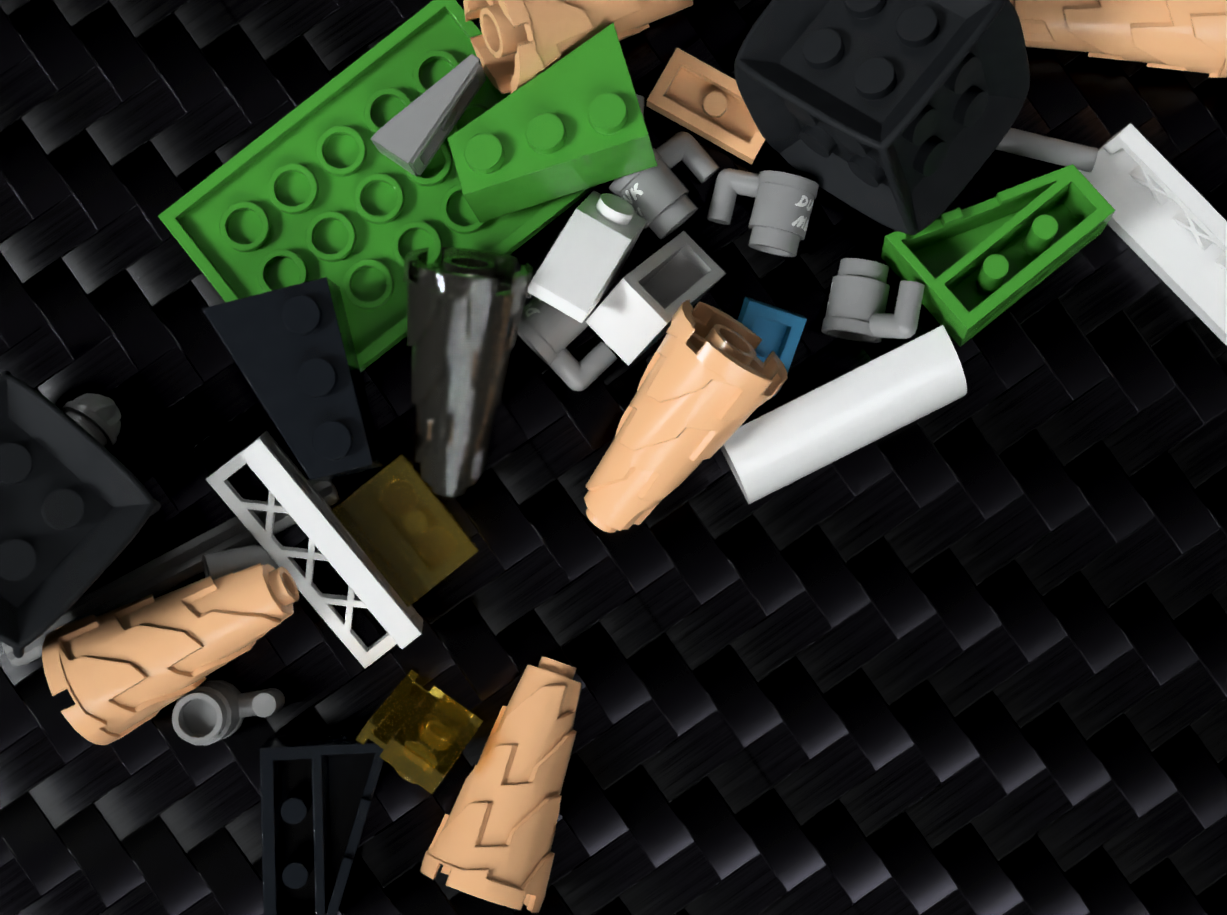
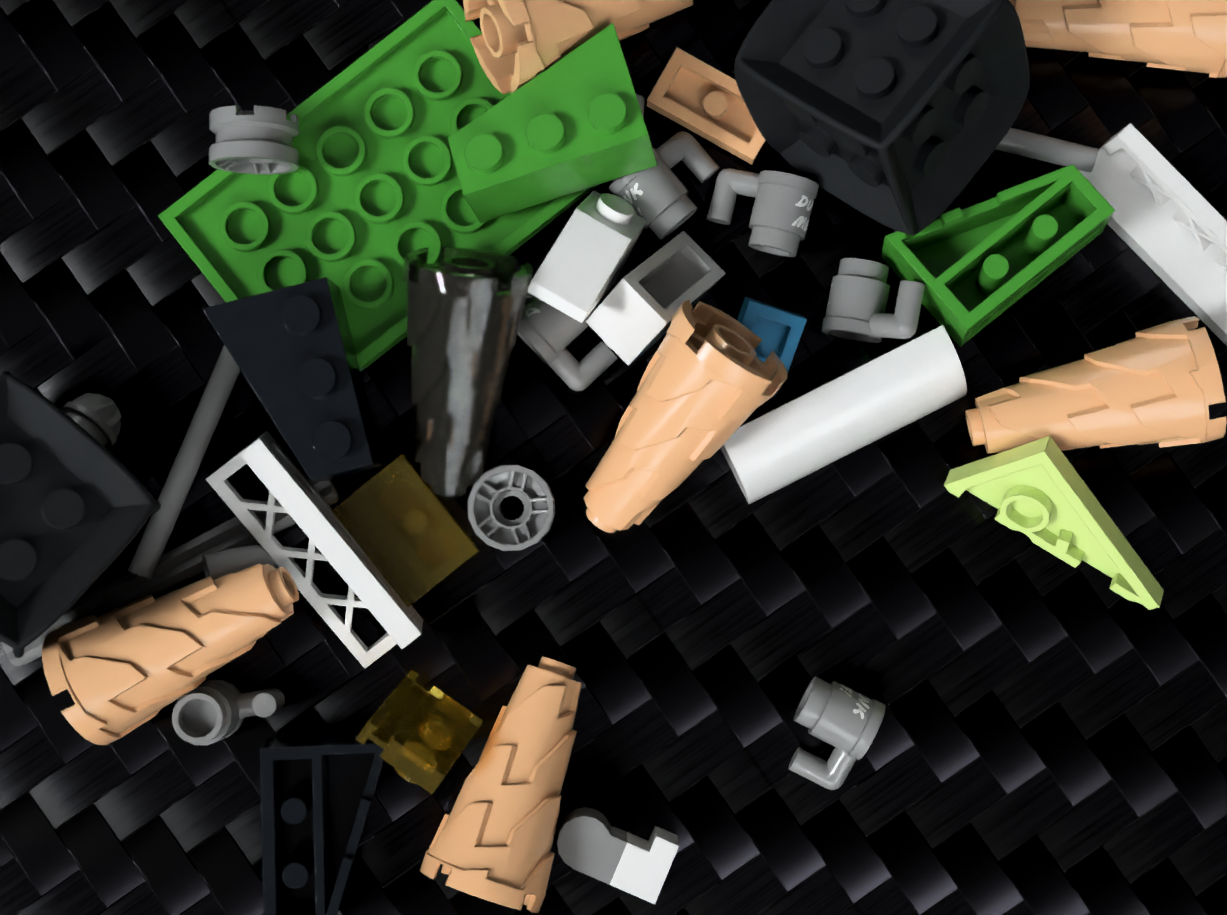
(185, 466): none -> light grey bar
(253, 140): none -> light grey wheel
(424, 124): light grey slope -> none
(487, 515): none -> light grey wheel
(615, 856): none -> leg
(840, 719): none -> light grey piece
(1054, 507): none -> yellowish green wing
(1114, 397): none -> light nougat cone

